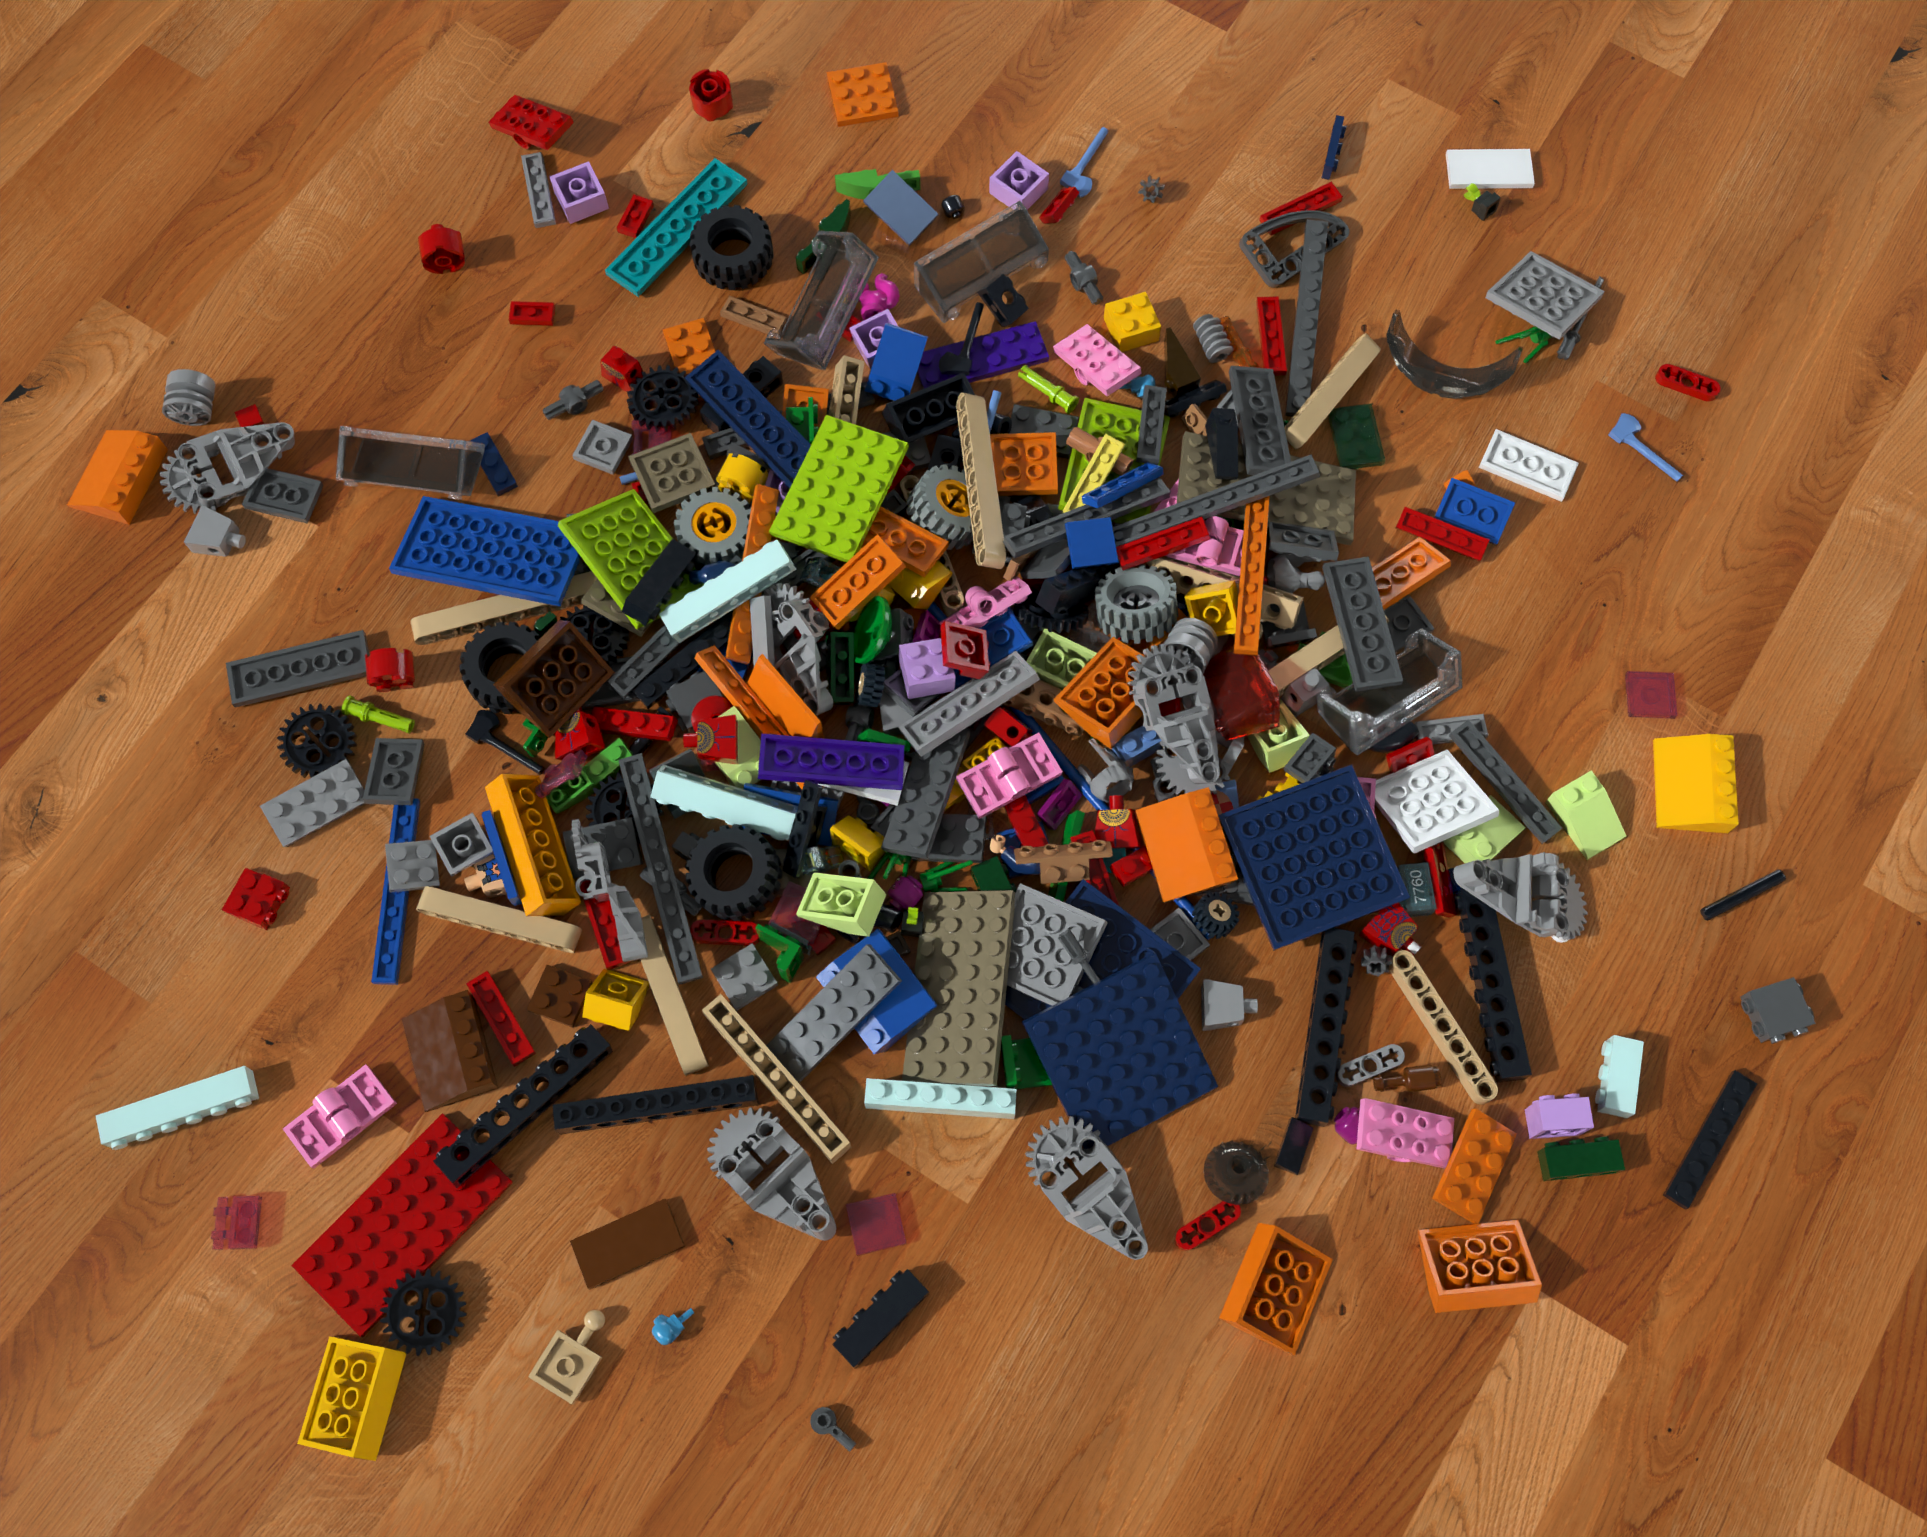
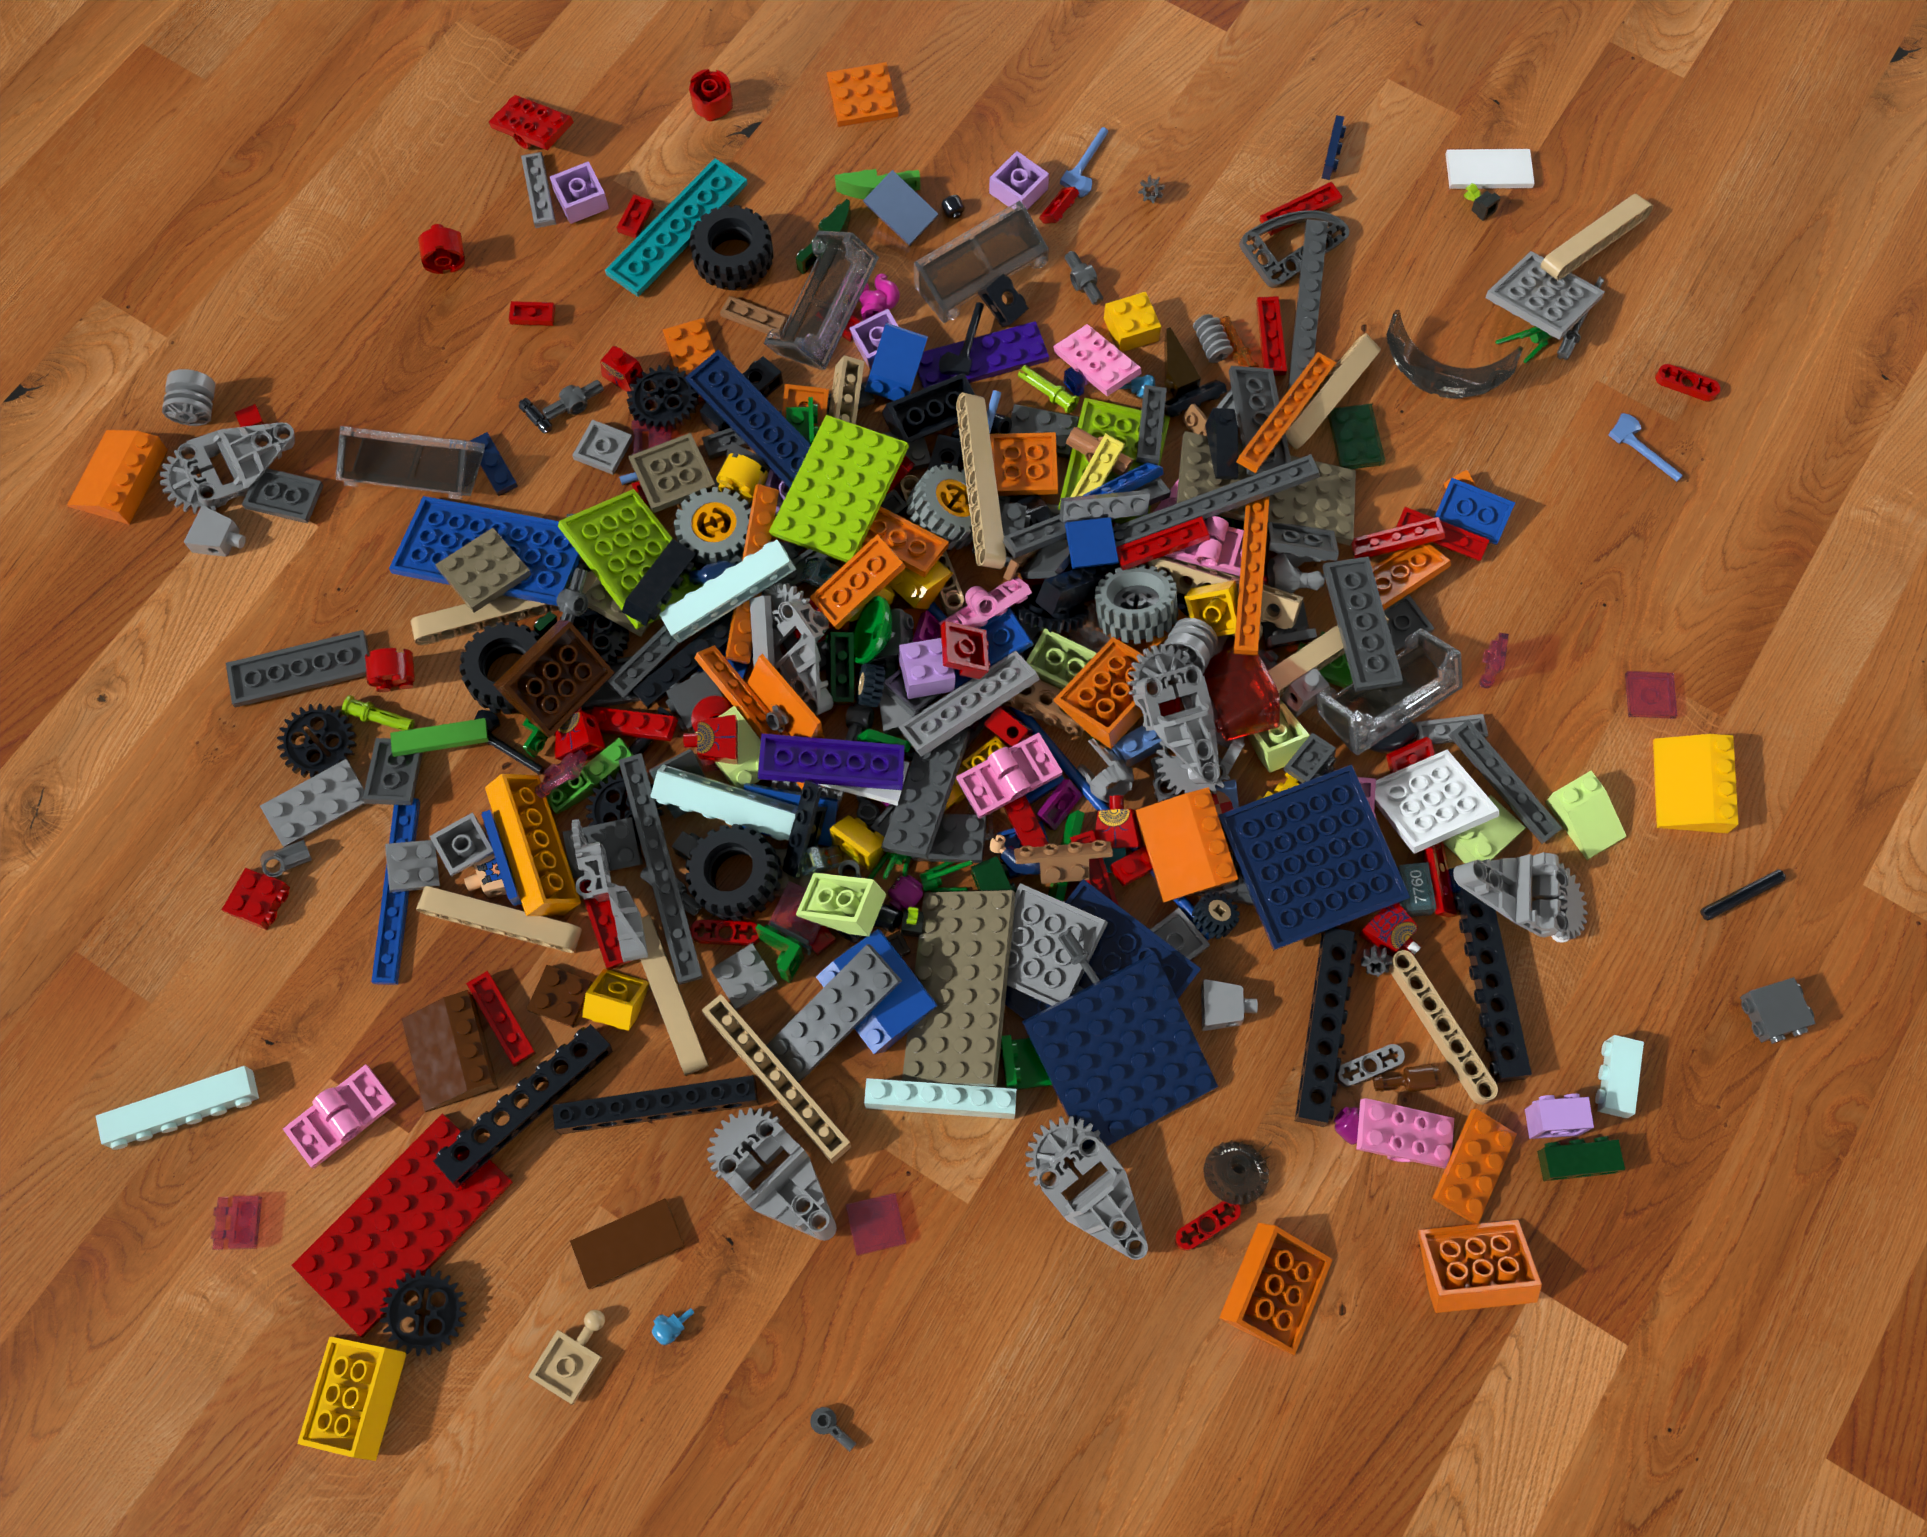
(288, 858): none -> dark grey piece
(439, 737): none -> bright green tile
(483, 570): none -> dark tan plate
(535, 415): none -> black axle
(573, 601): none -> dark grey axle
(777, 719): none -> dark grey plate
(880, 1318): black brick -> none
(1074, 381): none -> clear blue plate
(1104, 506): none -> dark grey plate
(1286, 412): none -> orange plate
(1293, 1146): black slope -> none
(1398, 538): none -> red plate
(1494, 660): none -> clear pink plate
(1528, 465): white tile -> none
(1596, 237): none -> tan beam
(1709, 1139): black plate -> none

